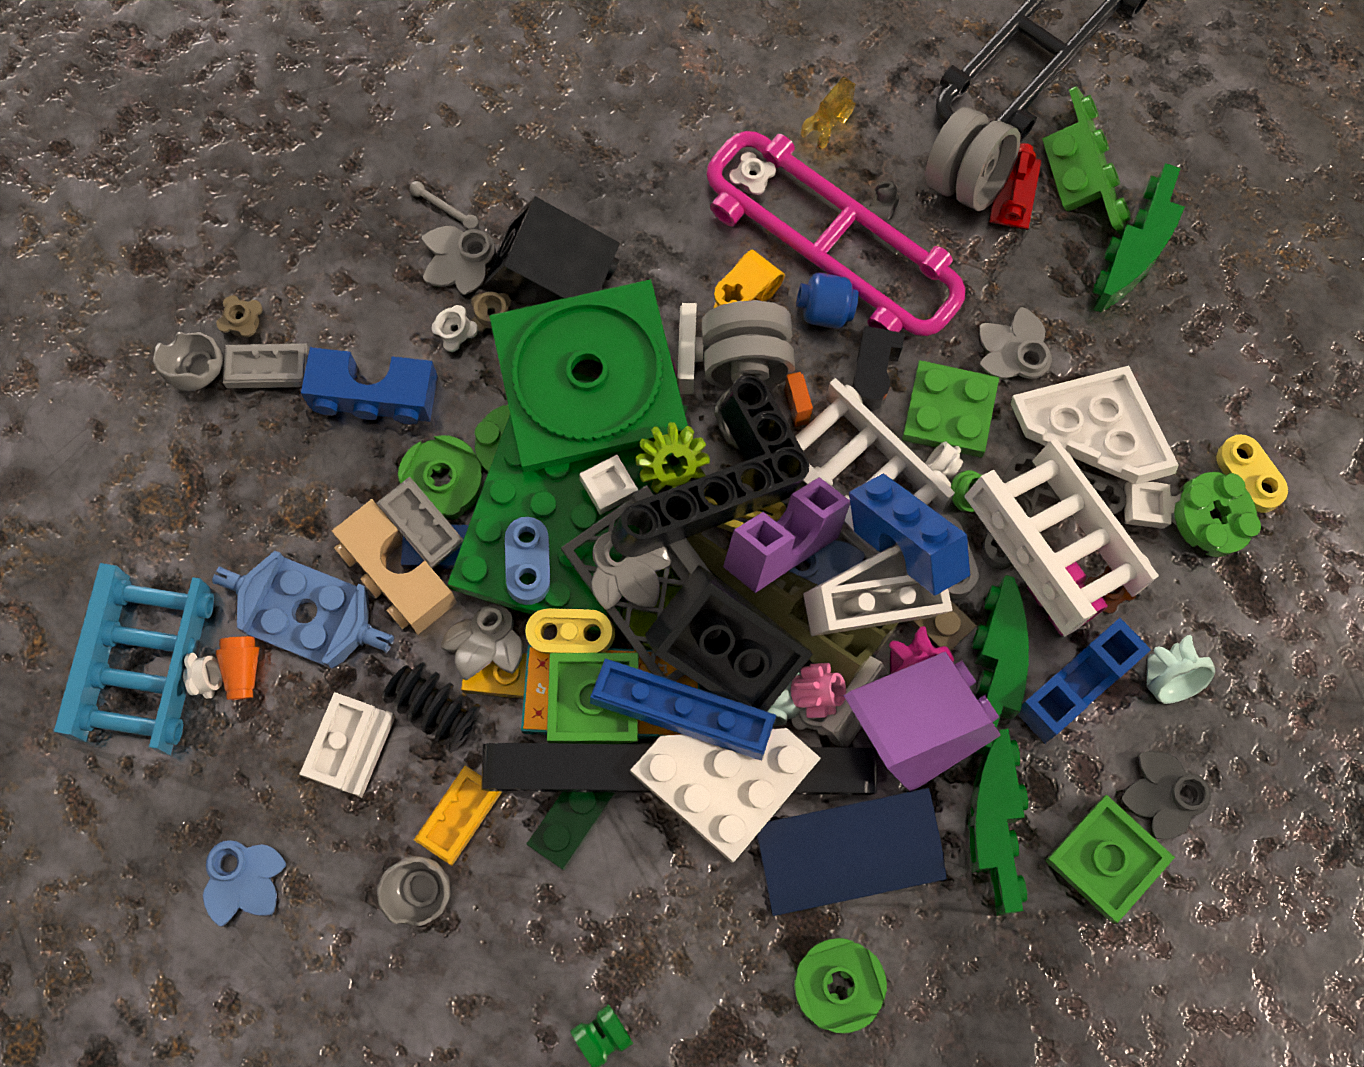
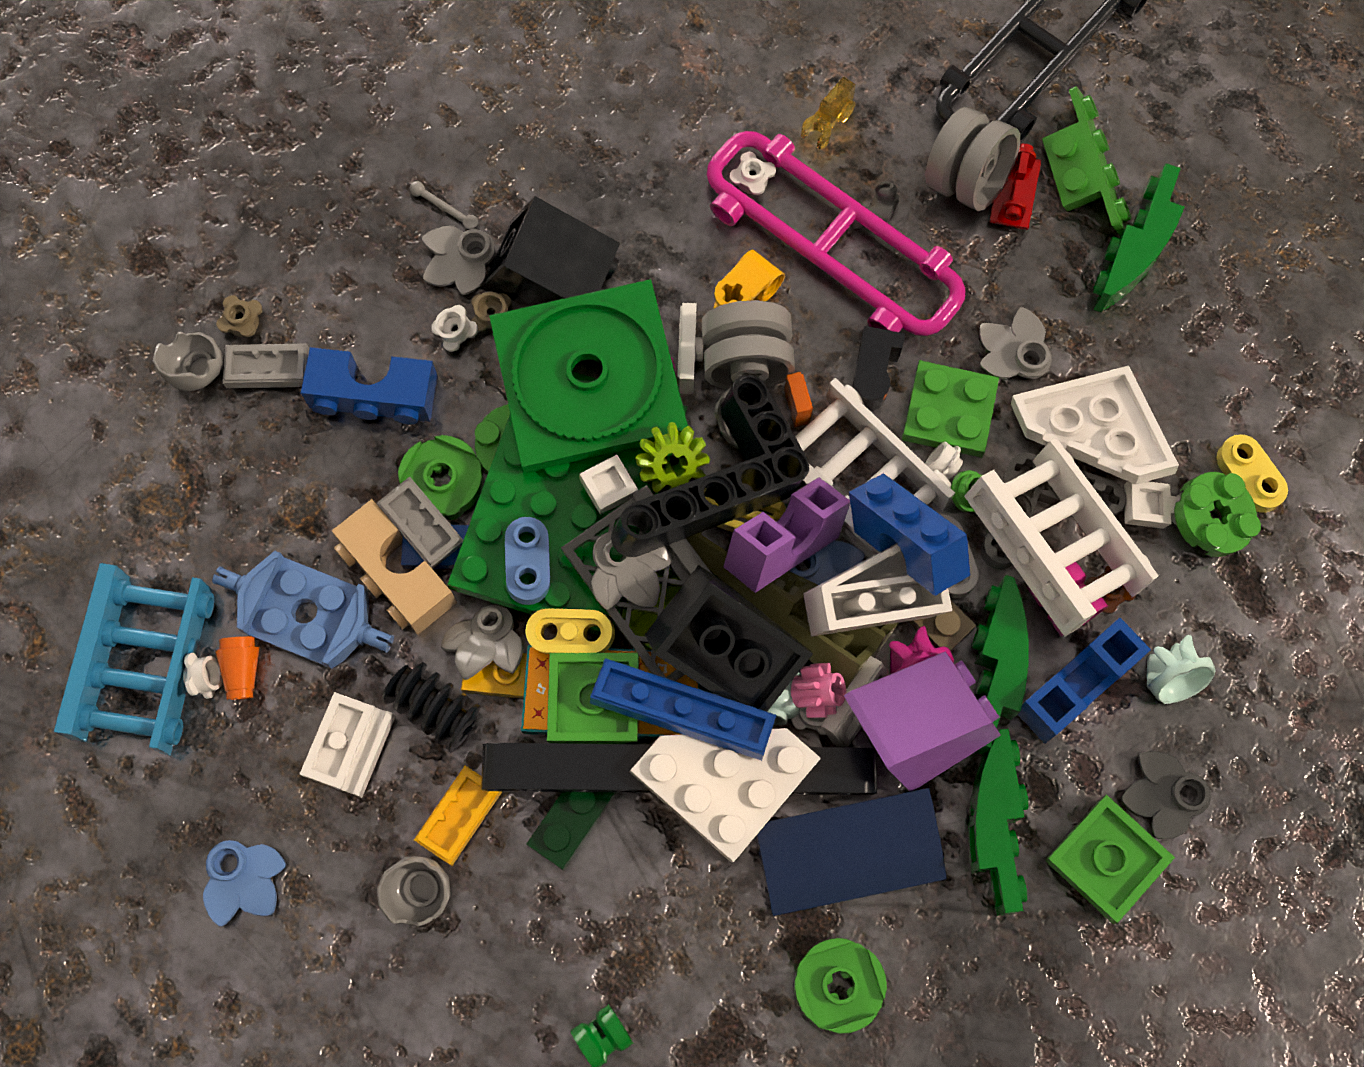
(827, 300): blue head -> none

